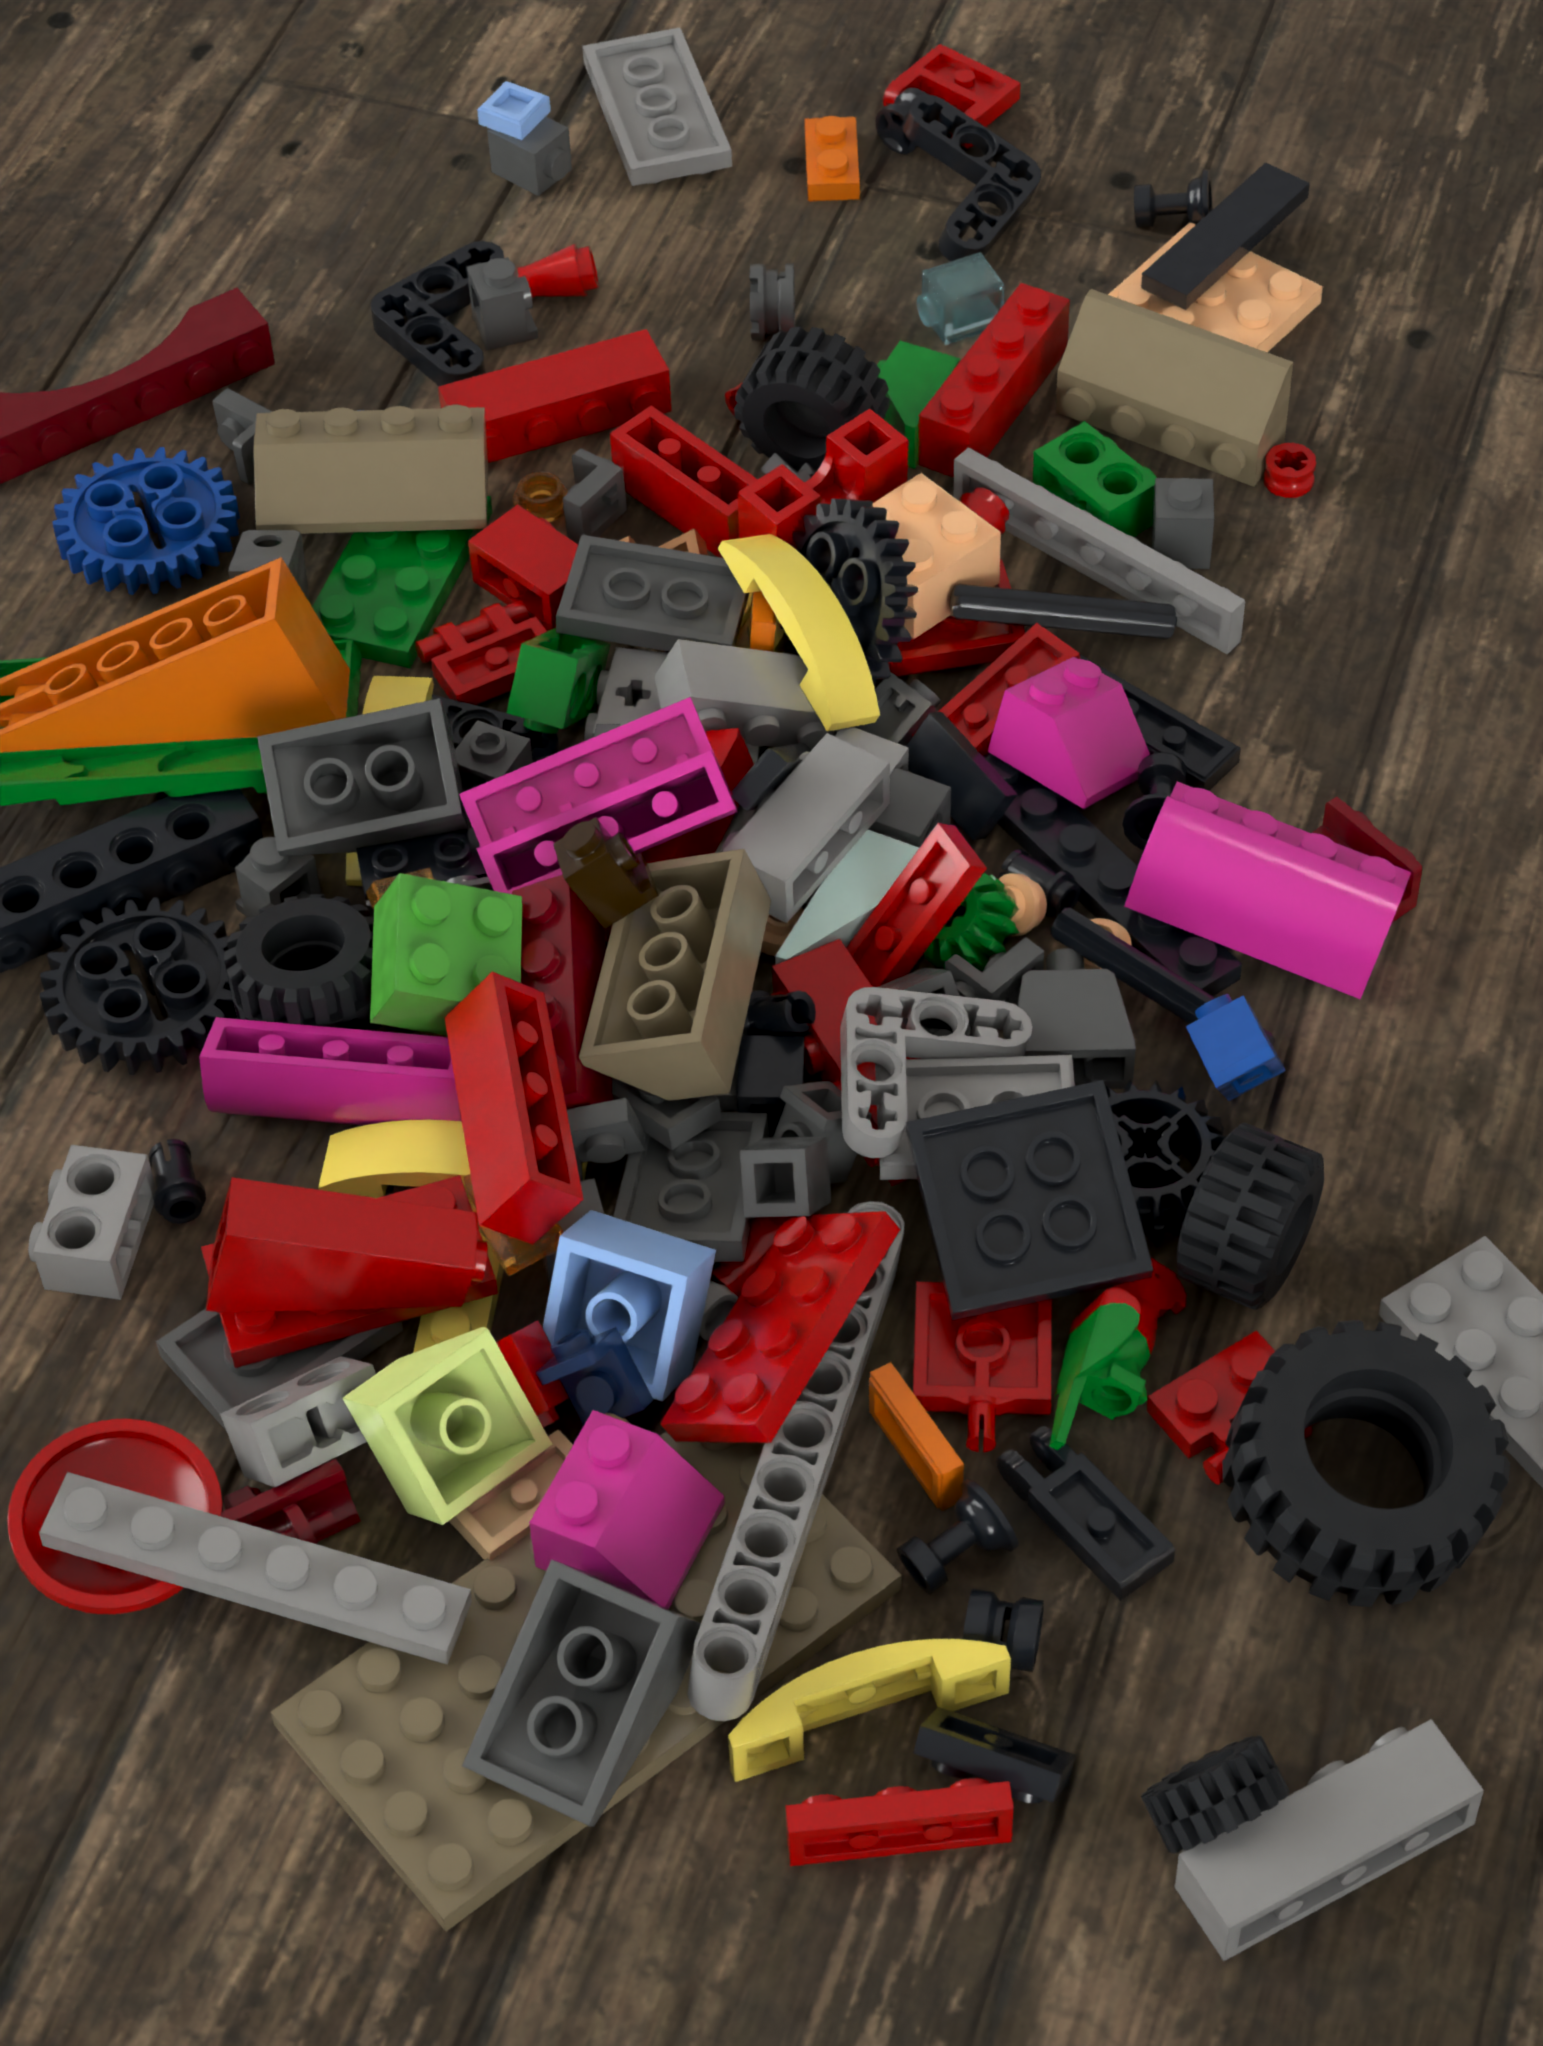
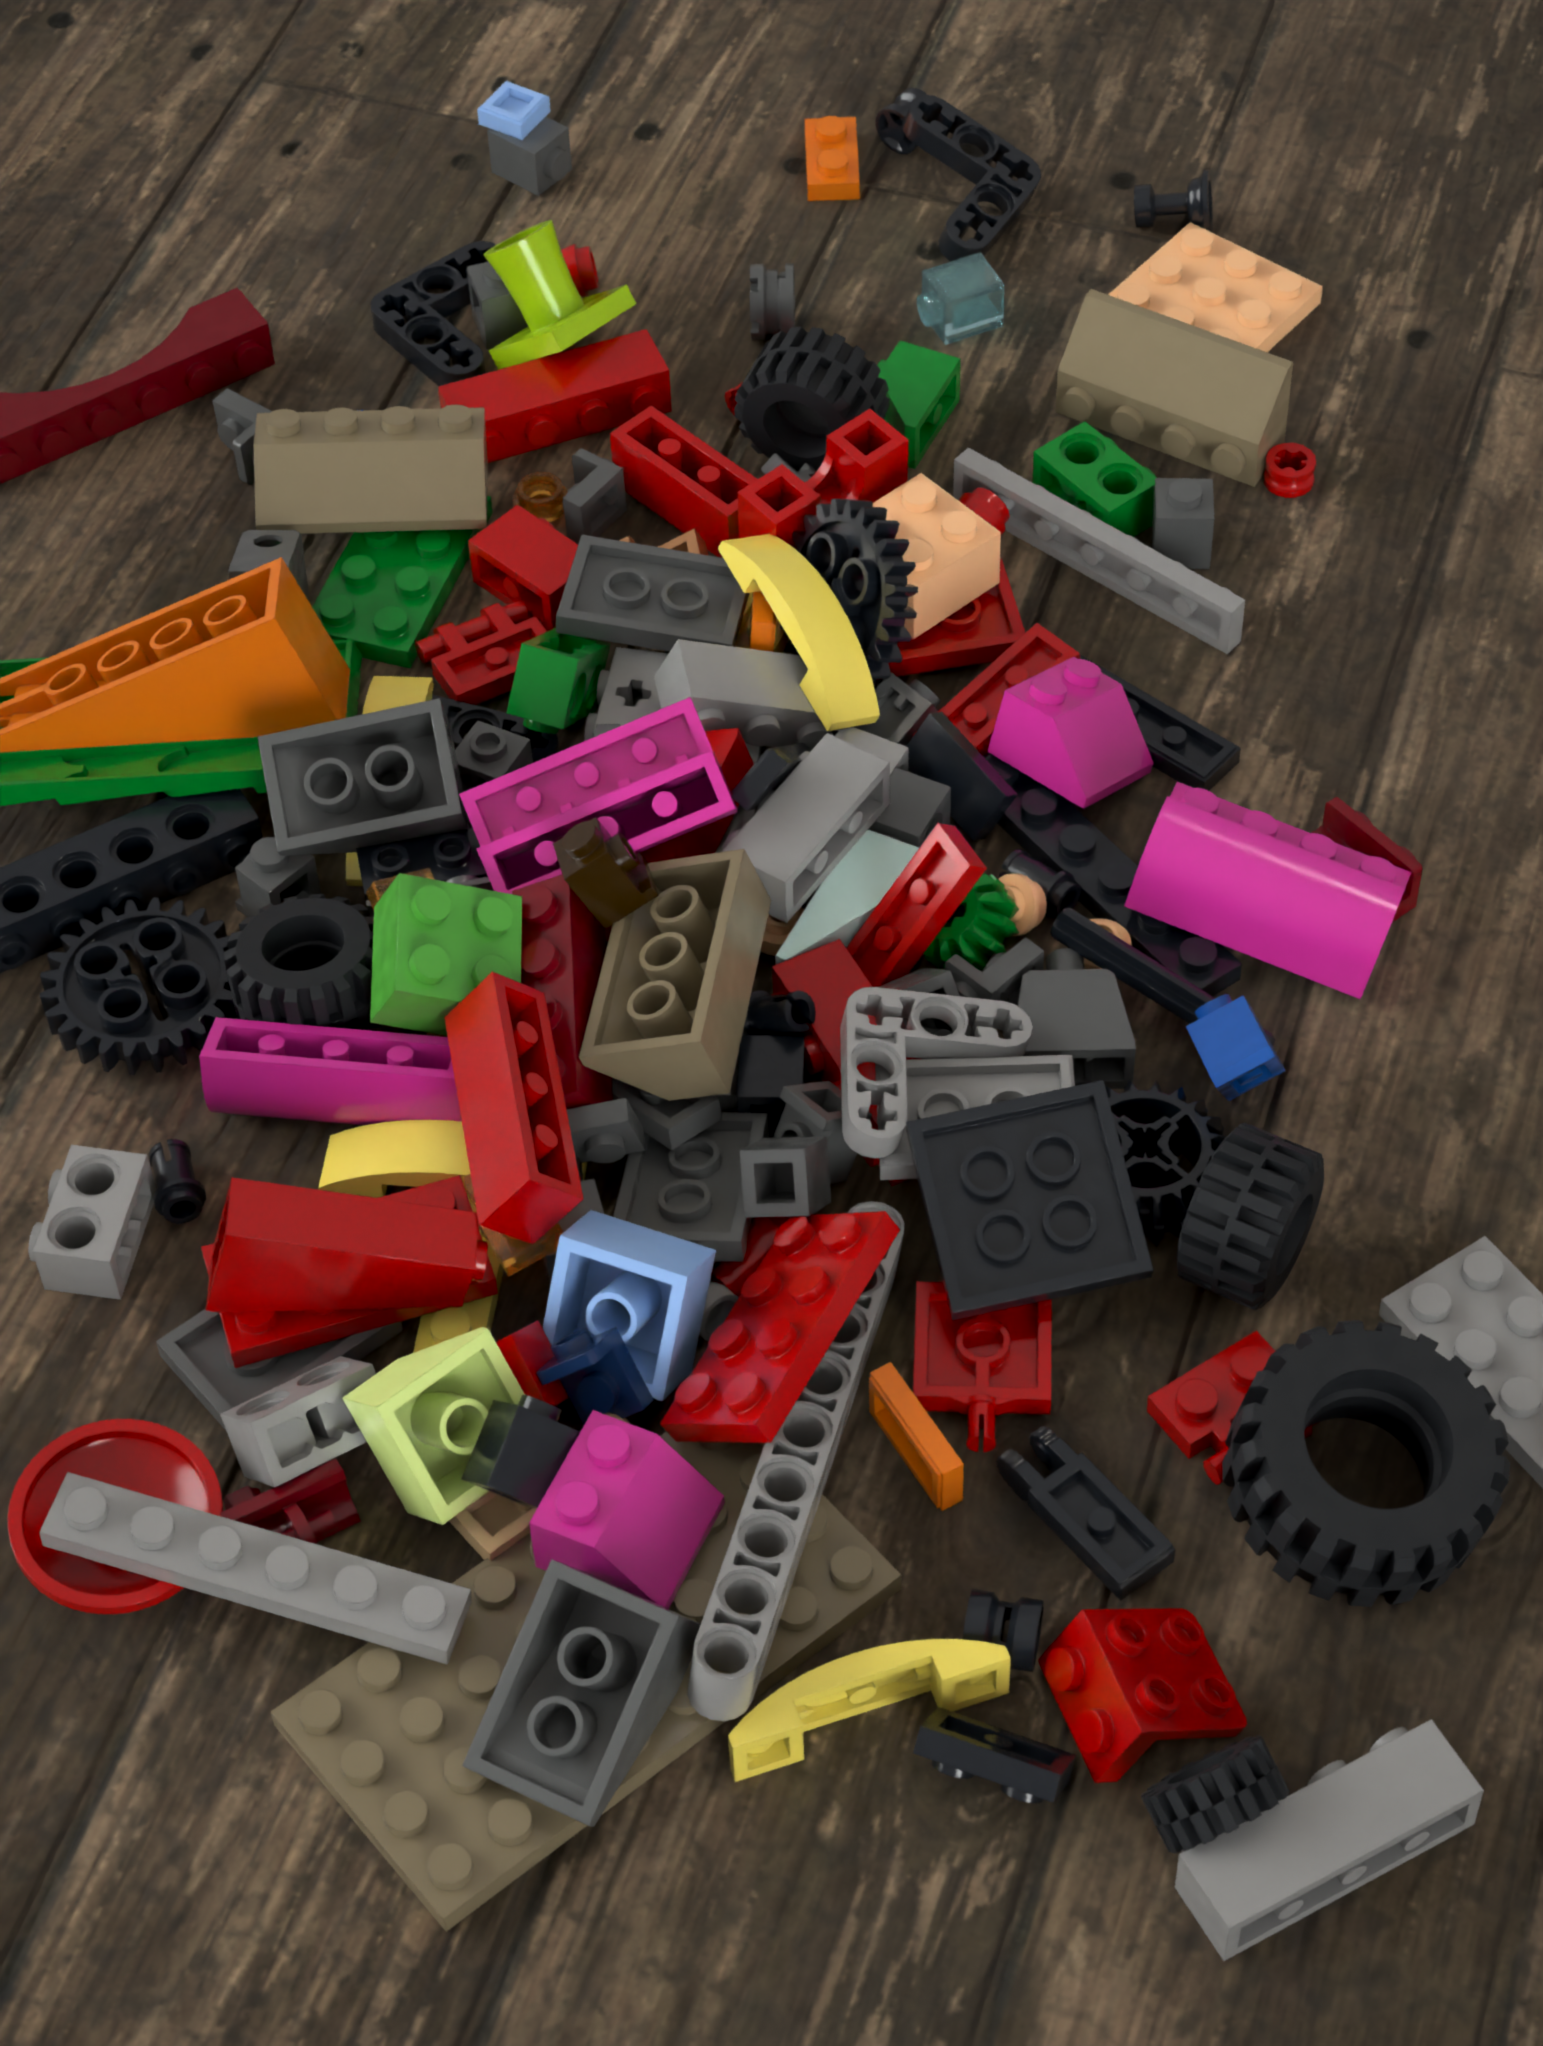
(108, 534): blue gear -> none
(520, 1450): none -> black brick
(547, 297): none -> lime plant
(657, 107): light grey plate -> none
(899, 1822): red plate -> none
(960, 82): red plate -> none
(978, 1523): black piece -> none
(994, 378): red brick -> none
(1062, 611): black axle -> none
(1111, 1348): green animal -> none
(1137, 1681): none -> red bracket
(1156, 780): black piece -> none
(1225, 236): black tile -> none

